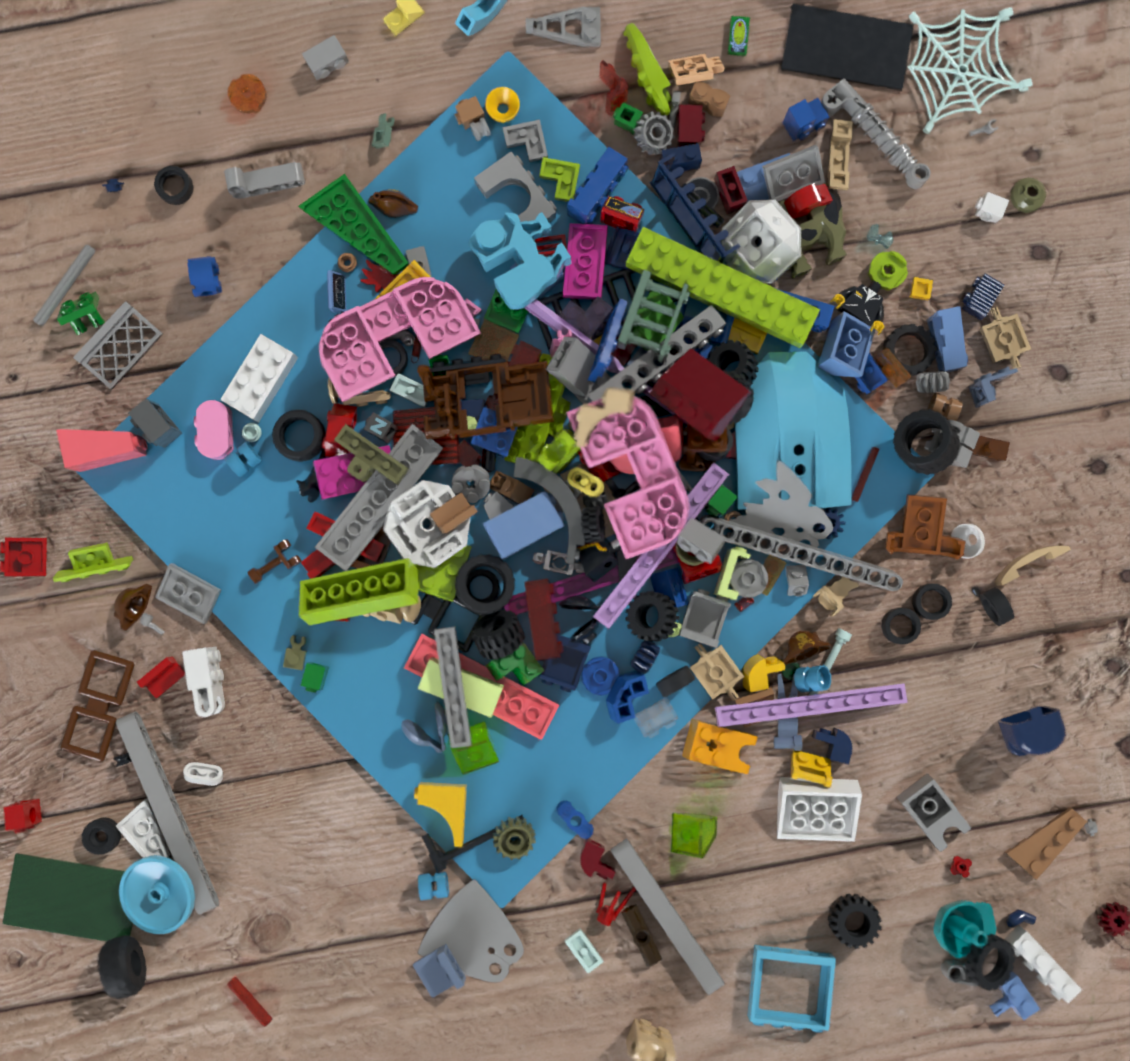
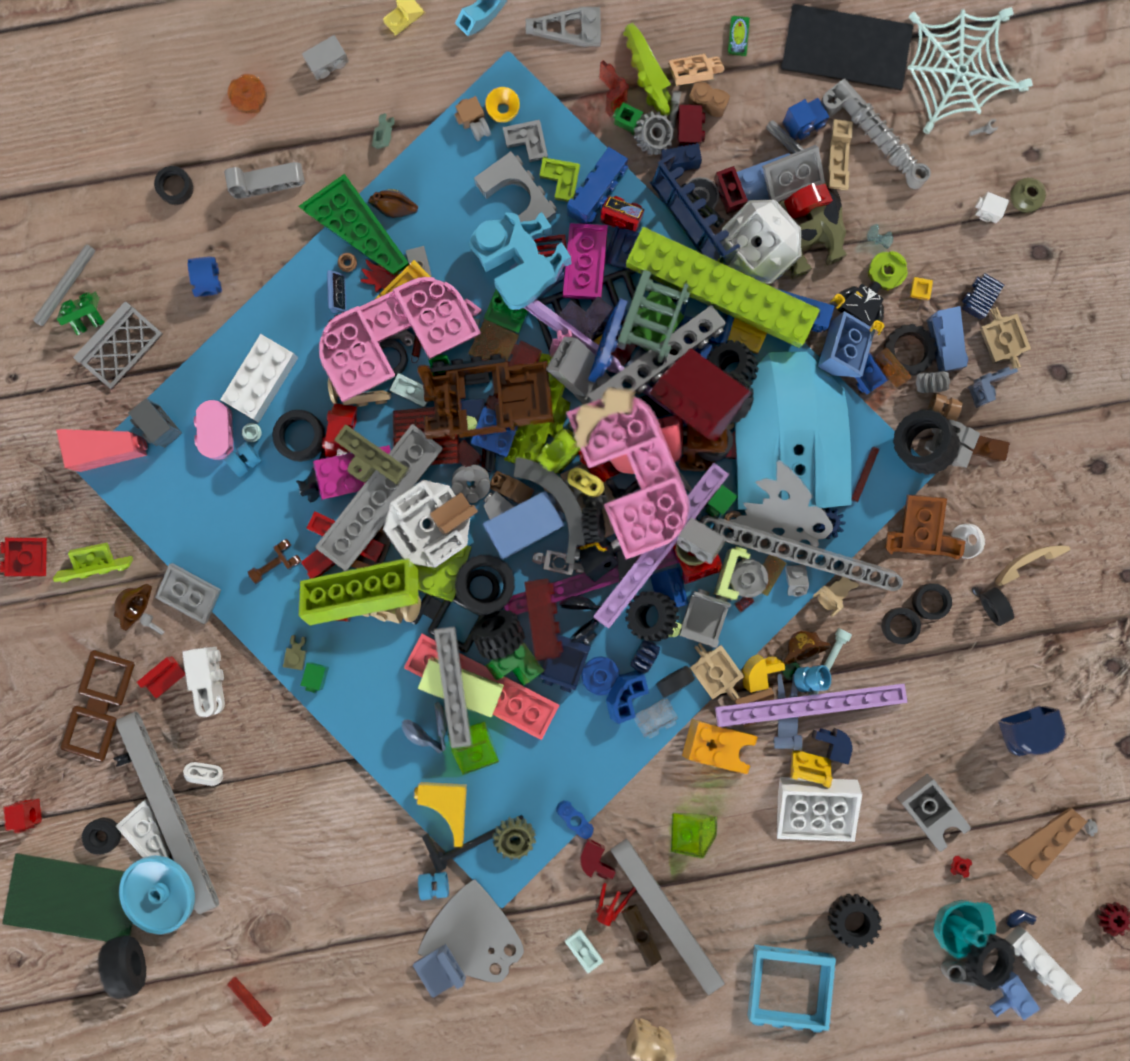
(113, 185): dark blue plate -> none
(380, 427): dark grey brick -> none
(783, 137): none -> light grey axle

